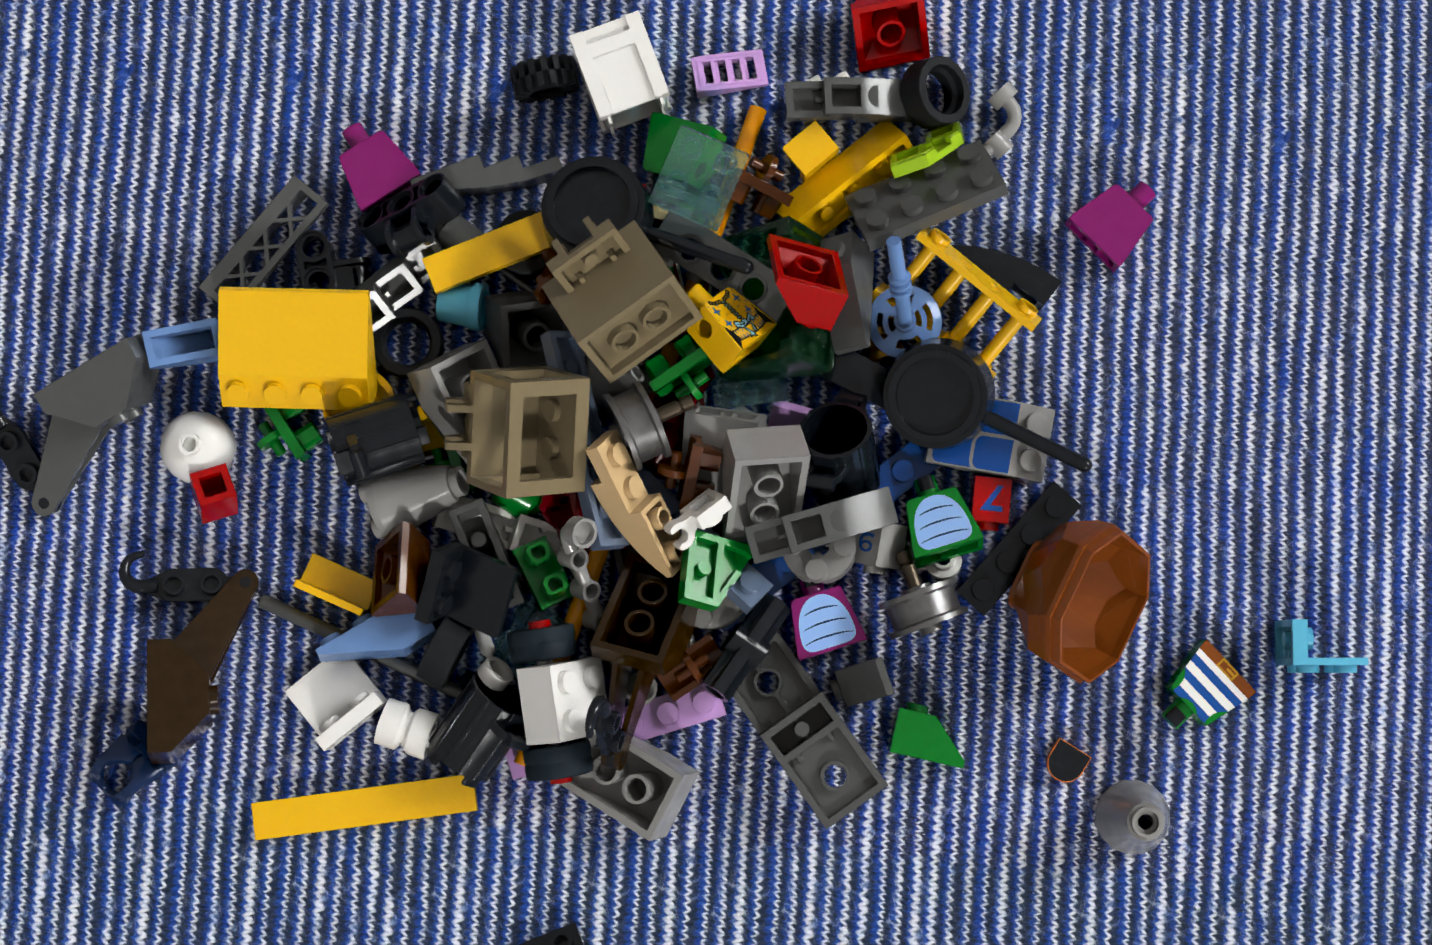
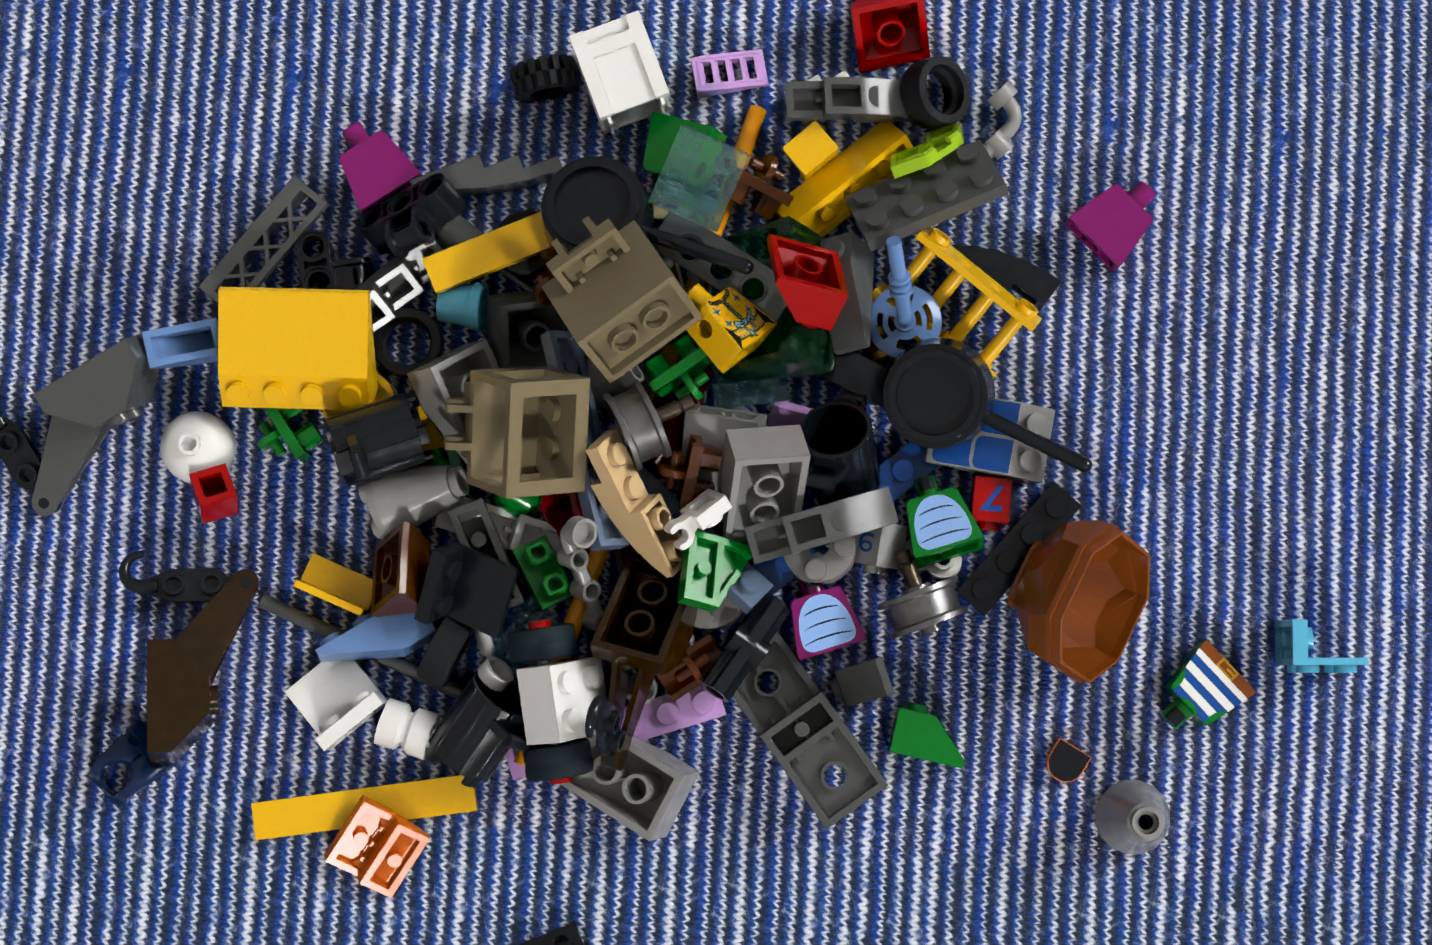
(377, 846): none -> orange slope

